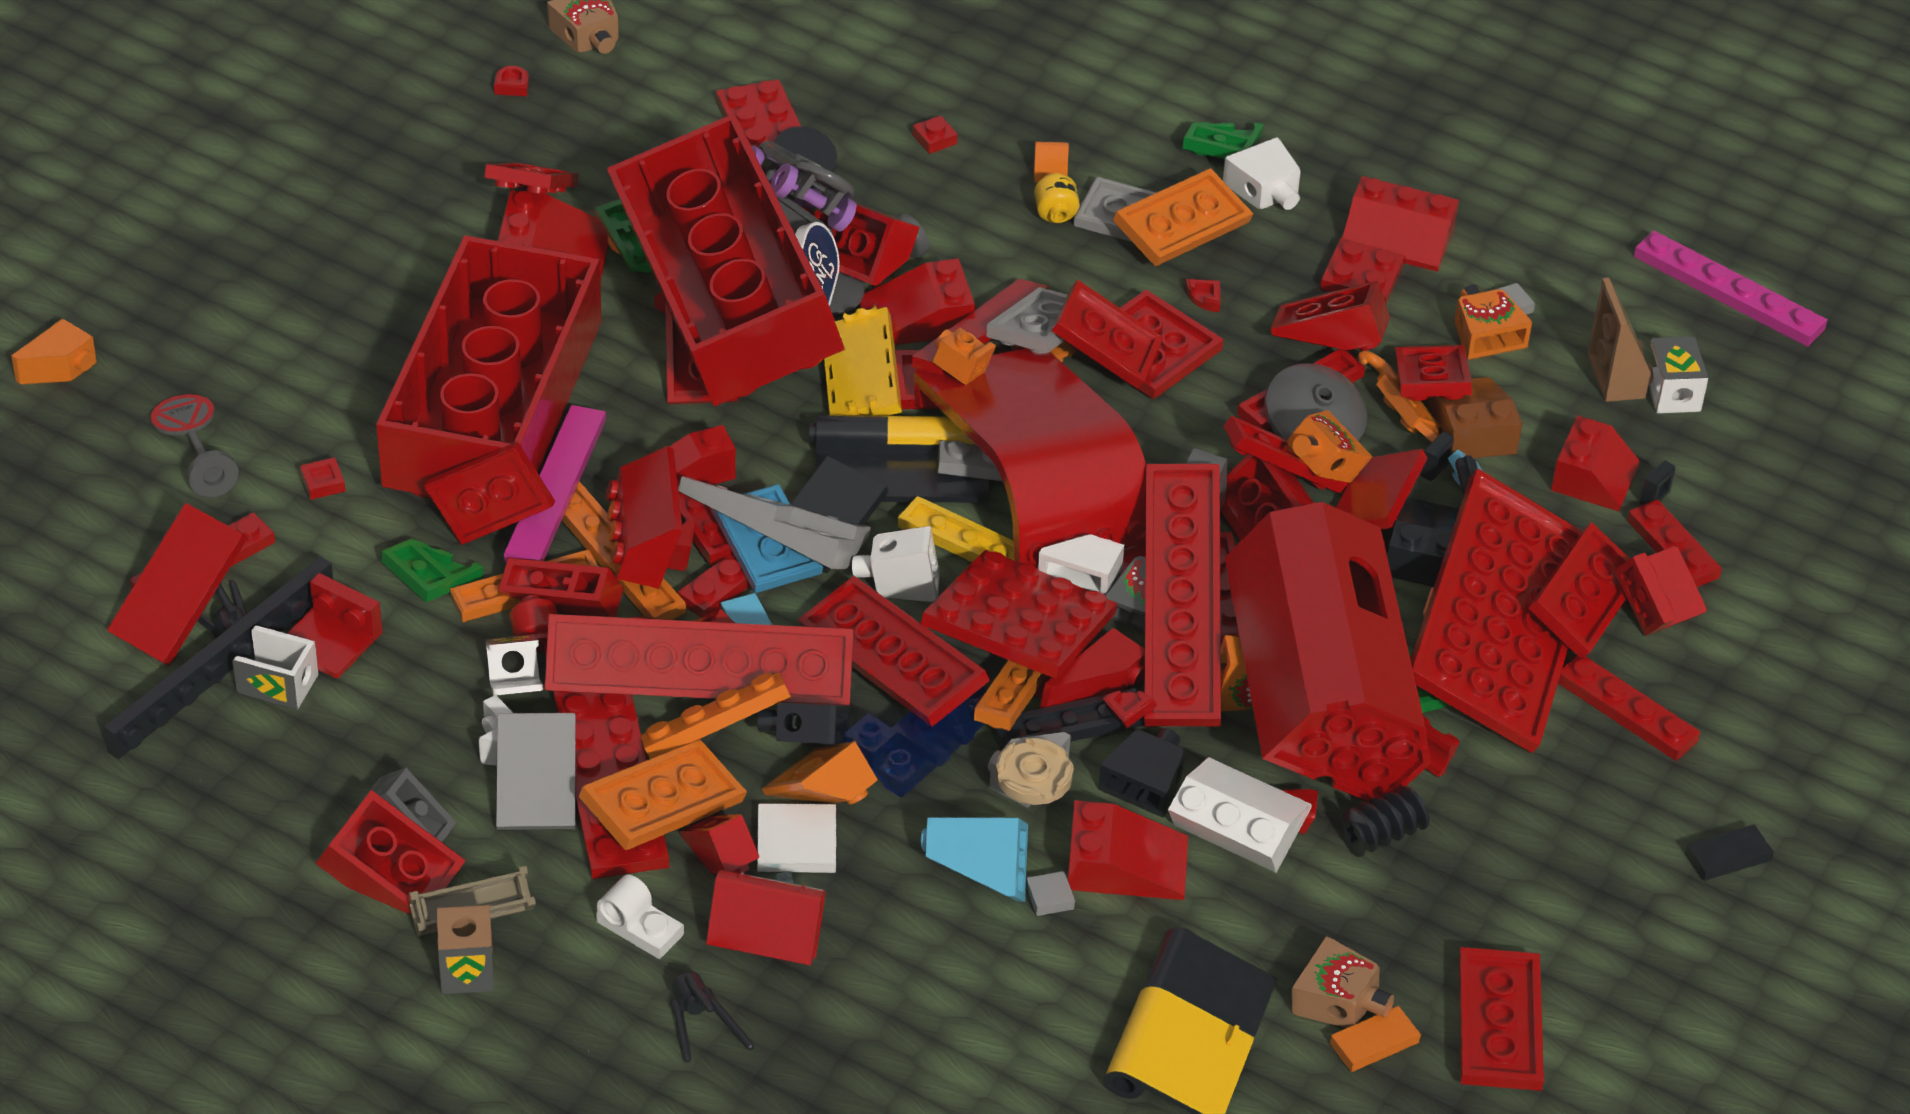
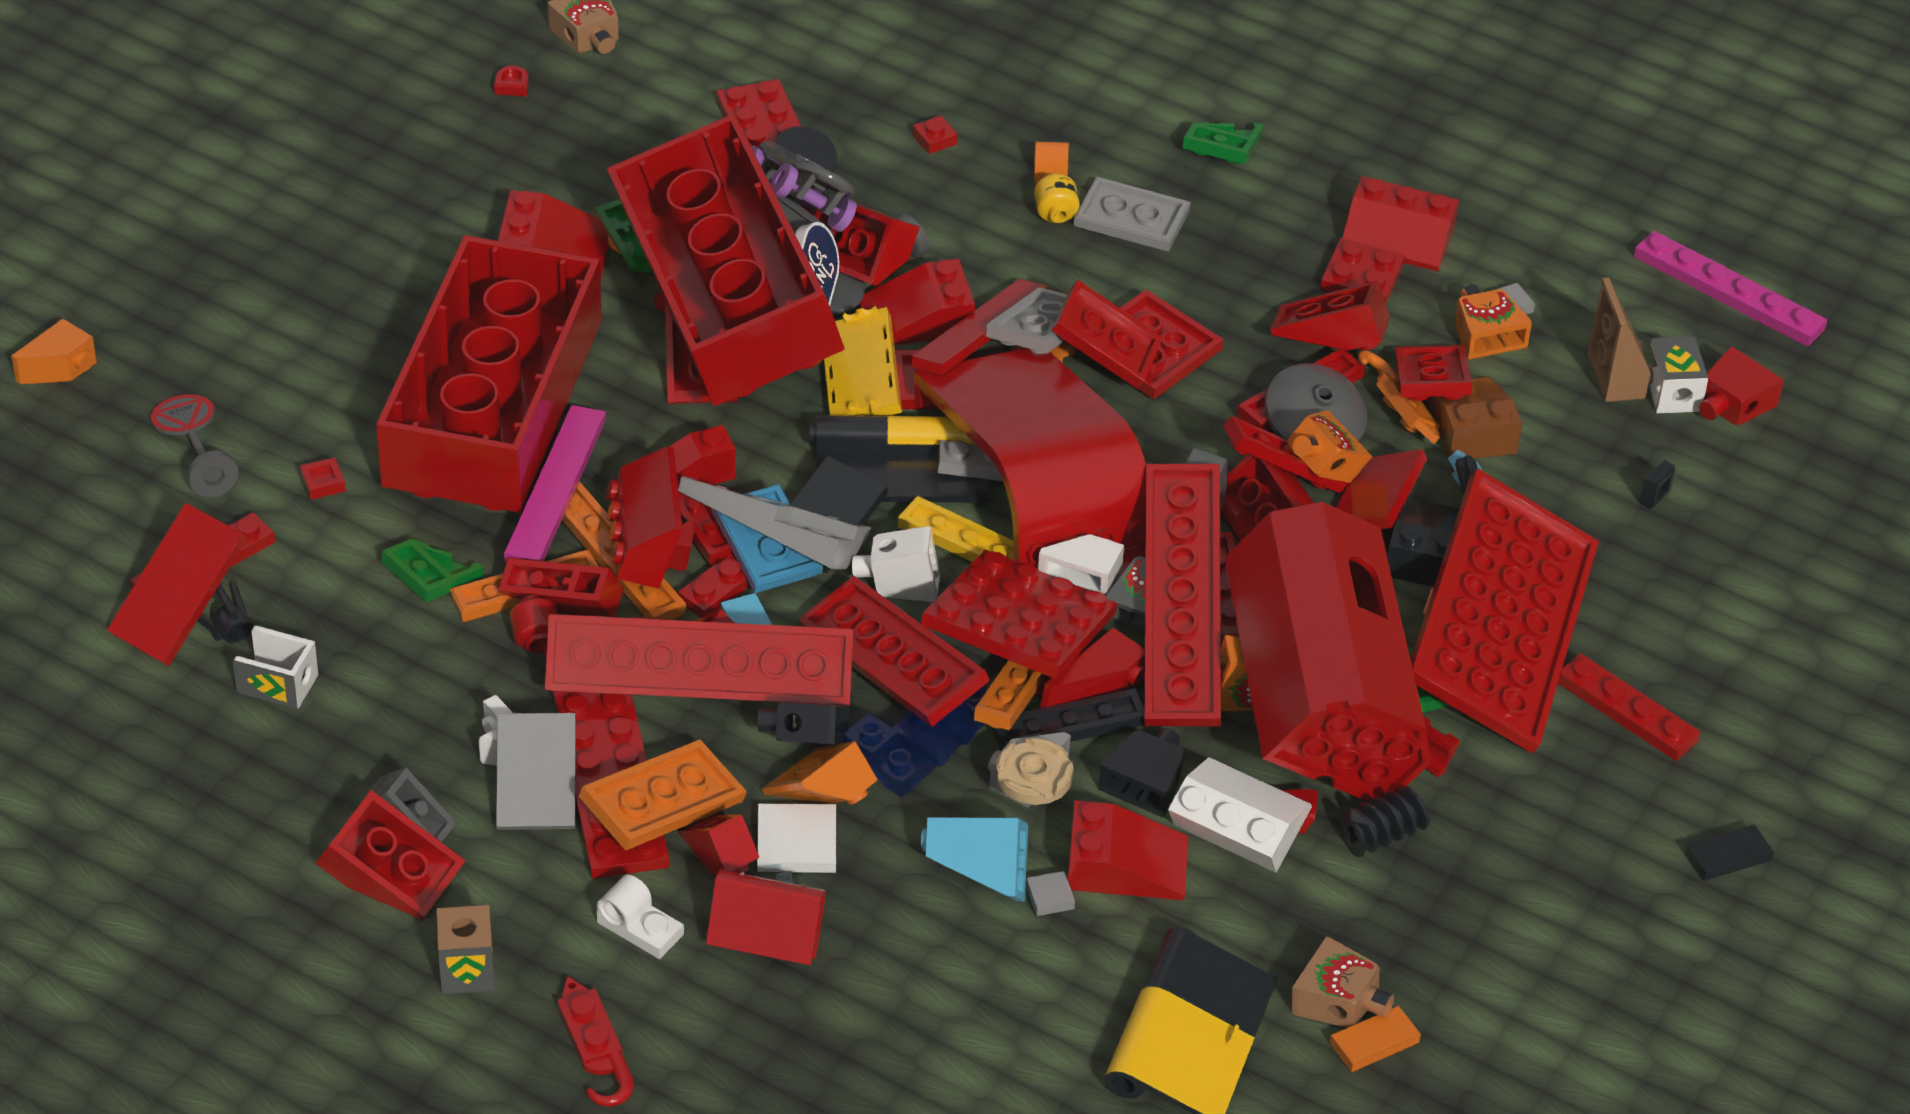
(210, 663): black plate -> none
(340, 624): red bracket -> none
(489, 493): red tile -> none
(504, 894): dark tan container -> none
(526, 678): white piece -> none
(536, 178): red plate -> none
(594, 1040): none -> red plate
(694, 997): black plant -> none
(703, 720): orange plate -> none
(962, 355): orange brick -> none
(1129, 705): red tile -> none
(1182, 217): orange plate -> none
(1204, 293): red tile -> none
(1264, 175): white torso -> none
(1437, 455): black tile -> none
(1500, 1019): red plate -> none
(1582, 591): red plate -> none
(1595, 465): red slope -> none
(1660, 590): red bracket -> none
(1664, 531): red plate -> none
(1739, 389): none -> red torso

